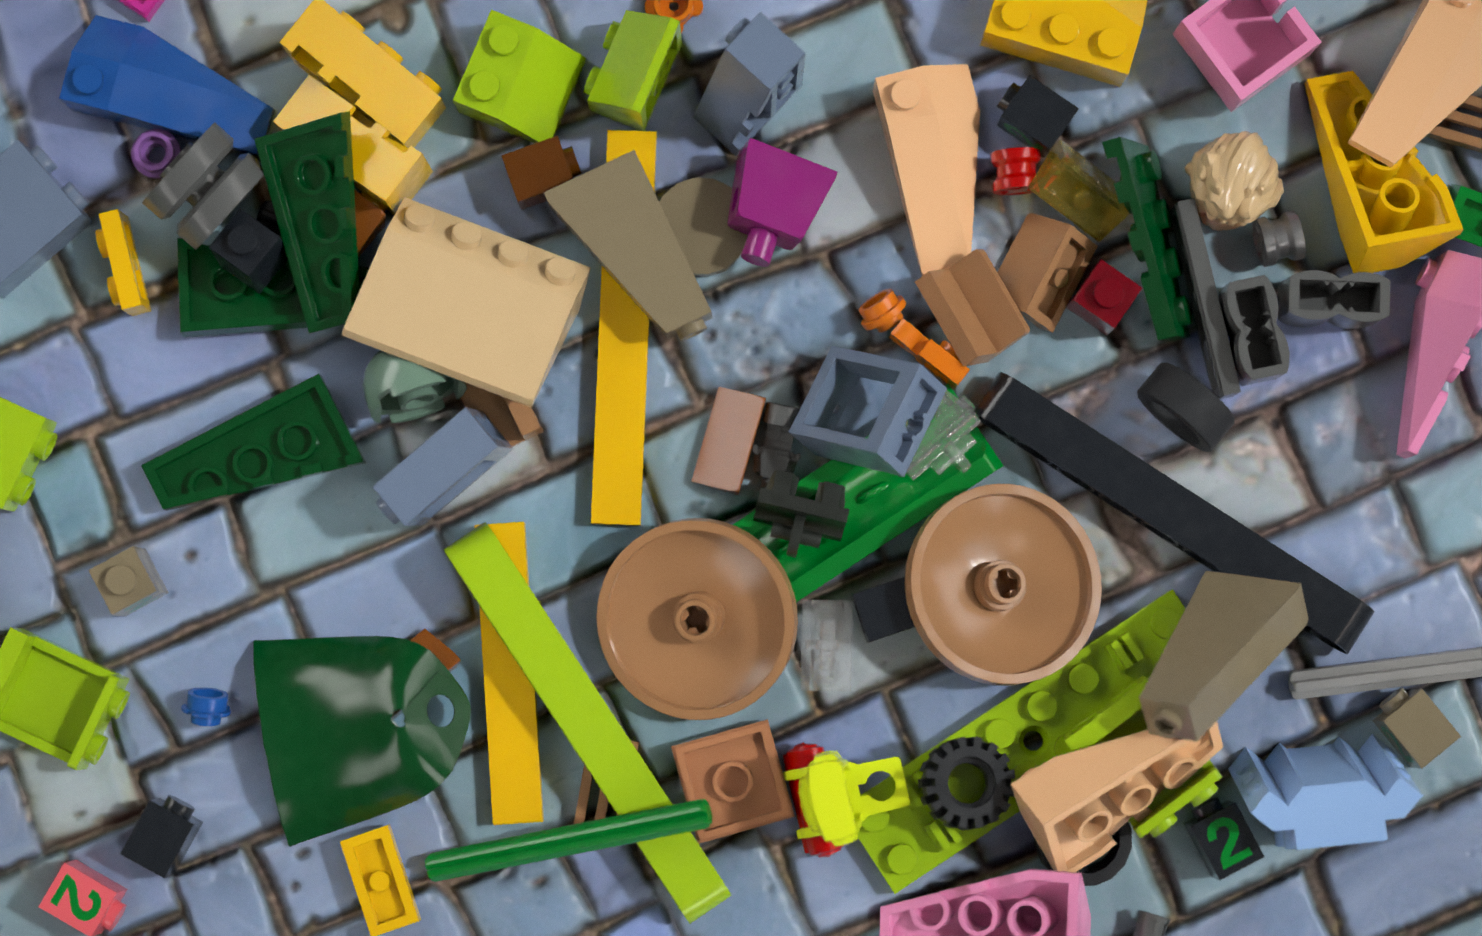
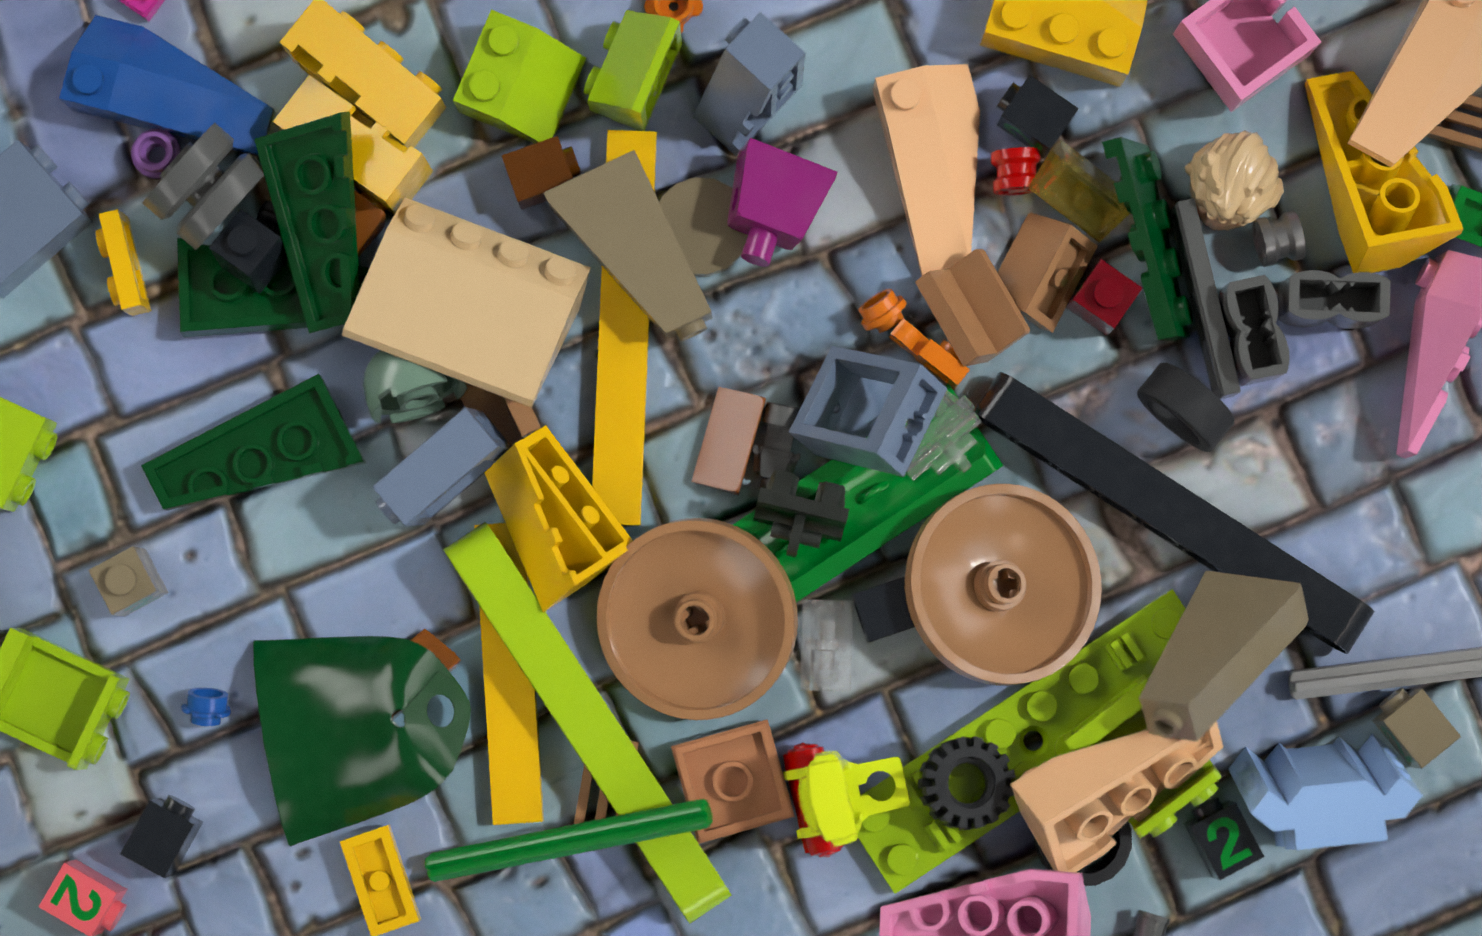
(554, 517): none -> yellow wedge

